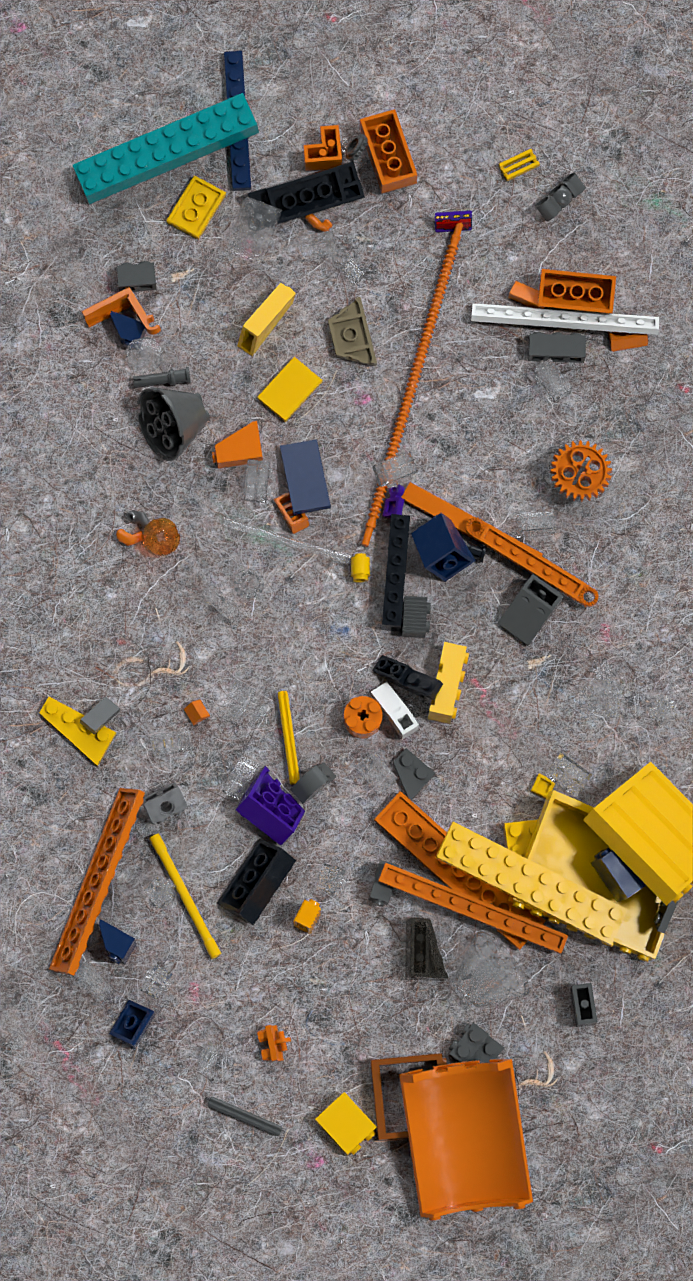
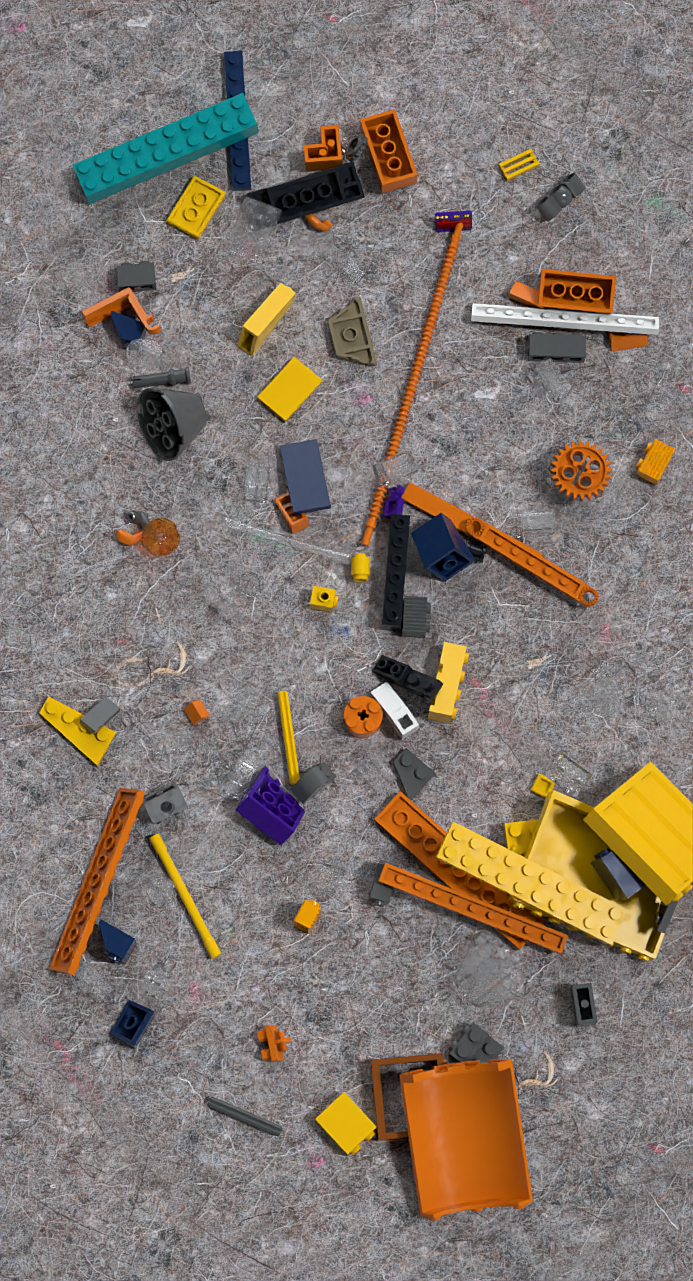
(239, 447): orange slope -> none
(256, 881): black slope -> none
(323, 599): none -> yellow brick
(422, 952): clear smoke wedge -> none
(530, 609): dark grey slope -> none
(655, 462): none -> light orange brick

